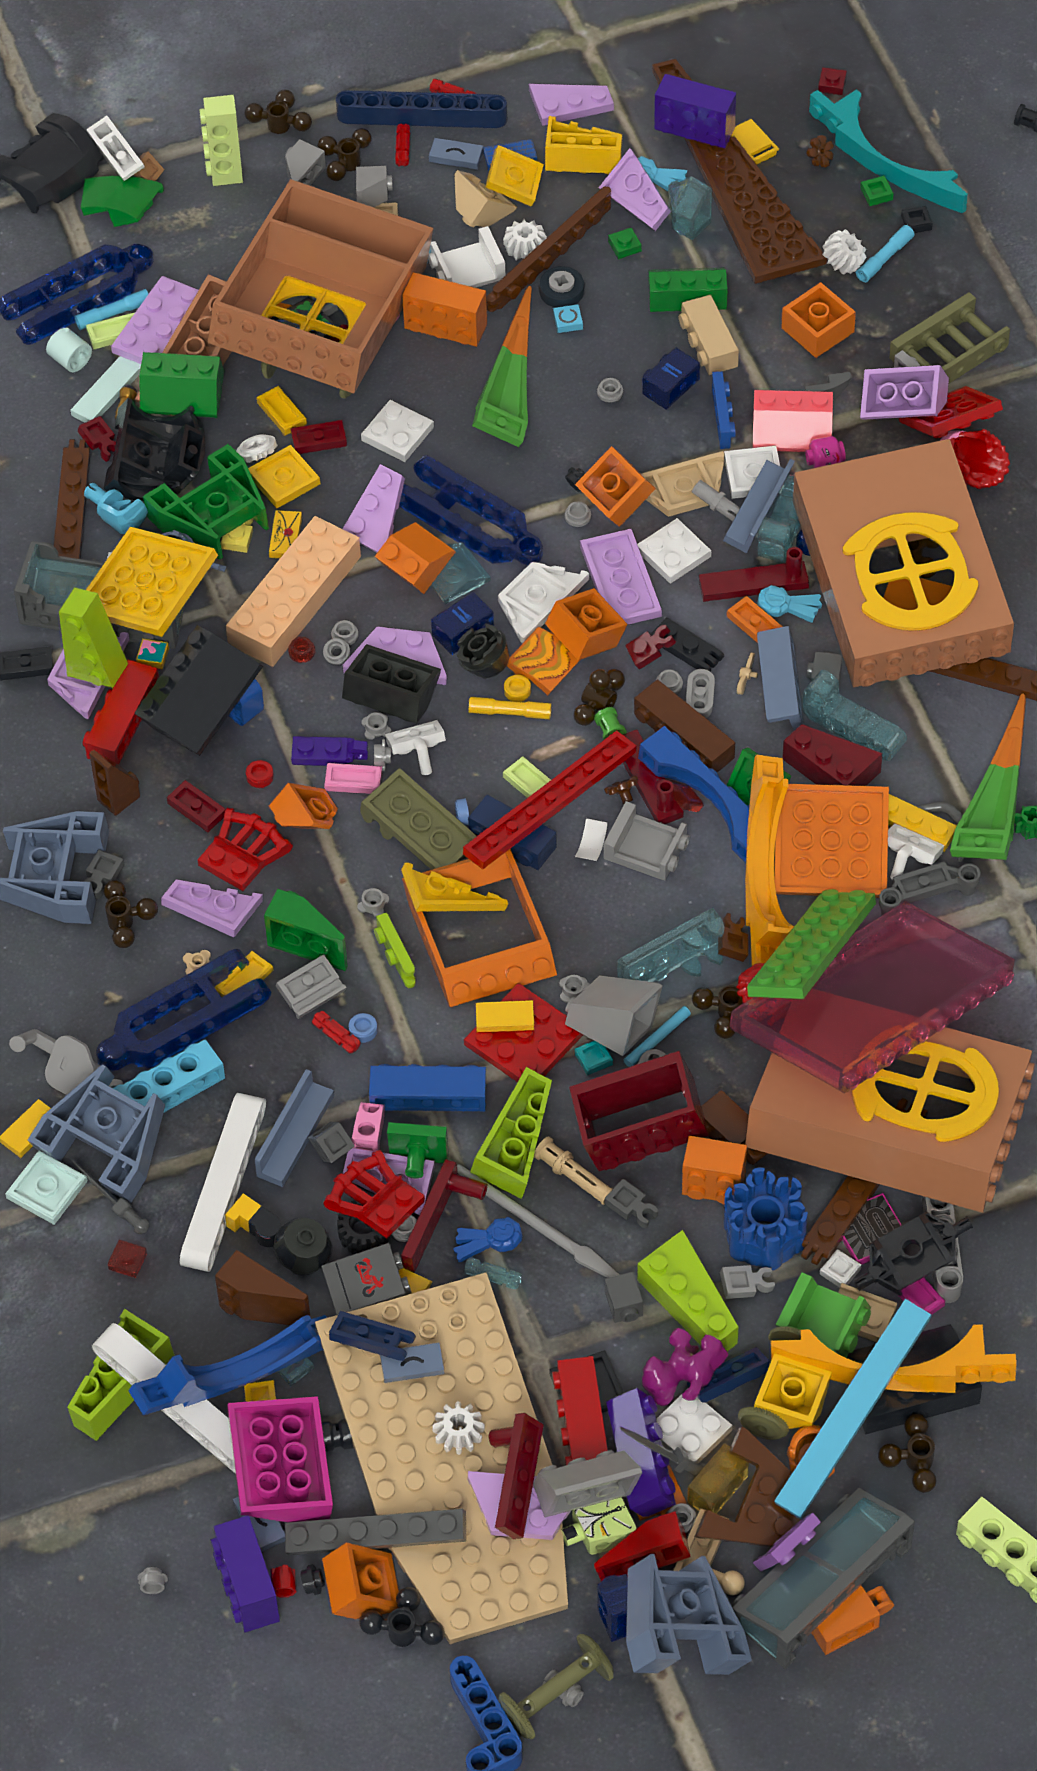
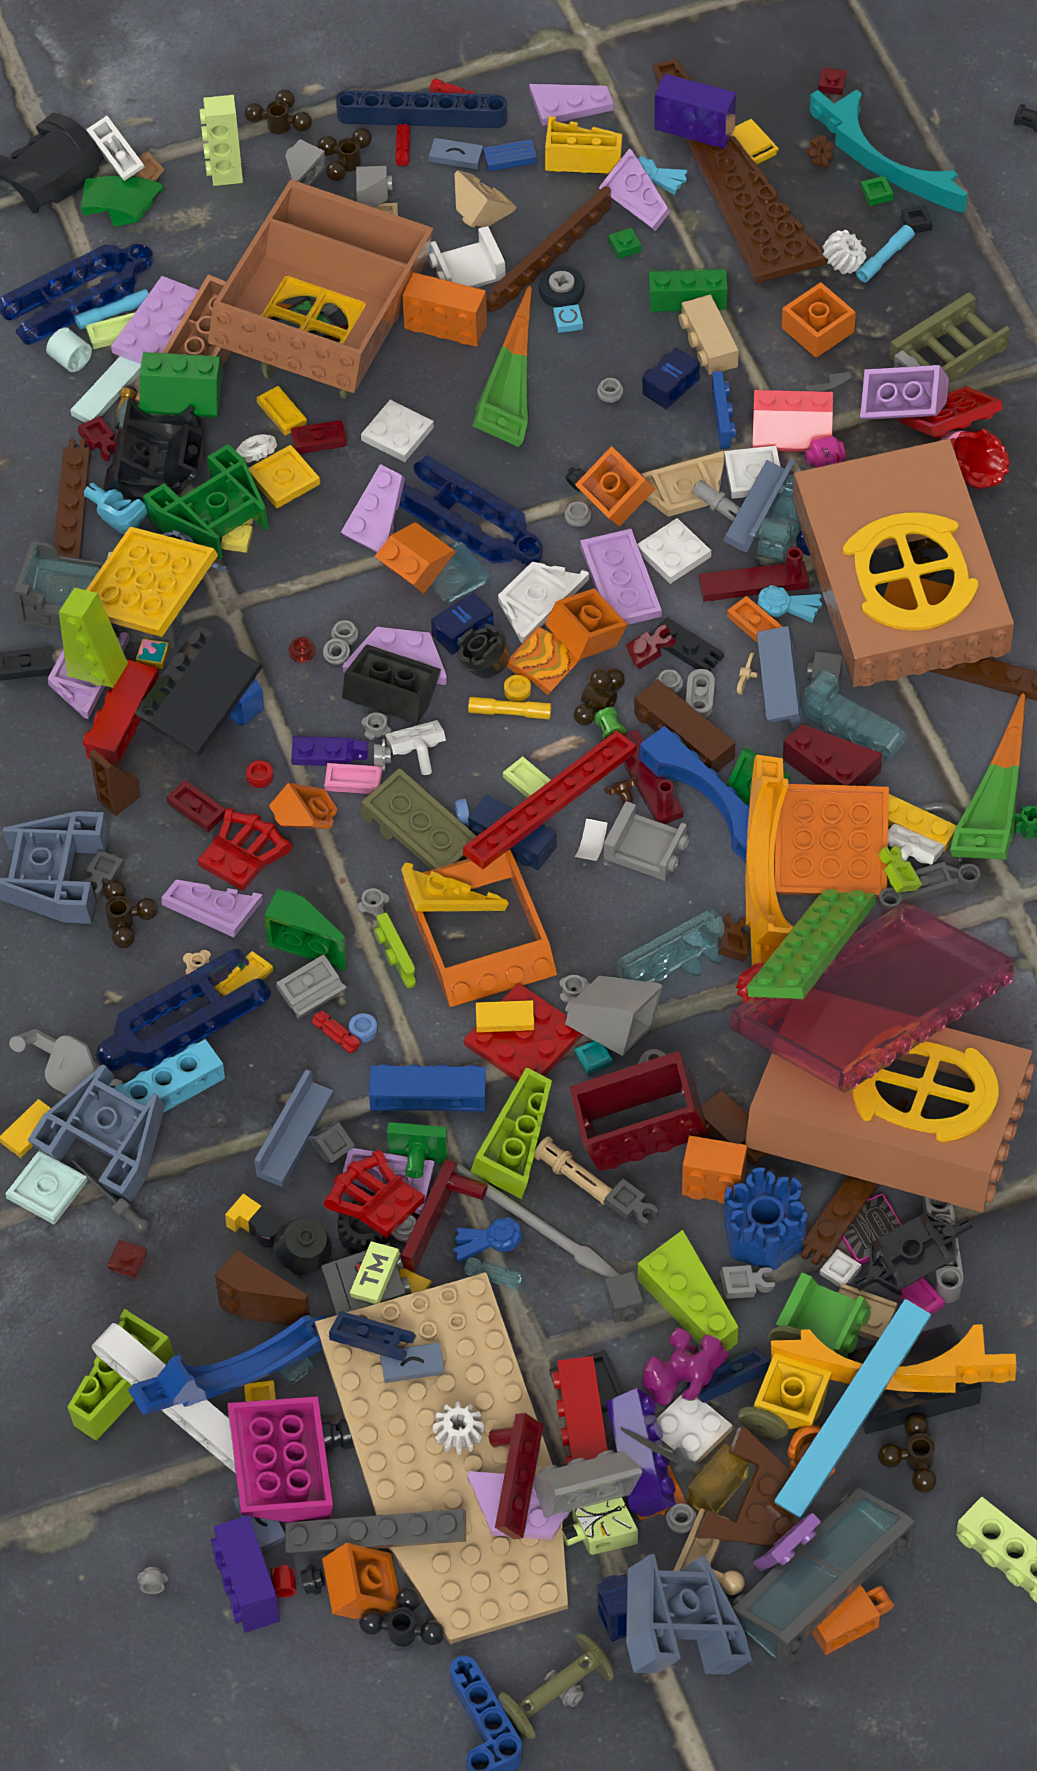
(222, 1182): white beam -> none
(284, 532): yellow tile -> none
(293, 591): light nougat brick -> none
(368, 1126): bright pink leg -> none
(374, 1273): none -> yellowish green tile
(514, 175): yellow plate -> none
(523, 238): white gear -> none
(657, 1036): medium azure bar -> none
(658, 1536): red slope -> none
(687, 798): clear red tile -> none
(689, 206): clear light blue slope -> none
(704, 998): dark brown piece -> none
(900, 873): none -> lime plate

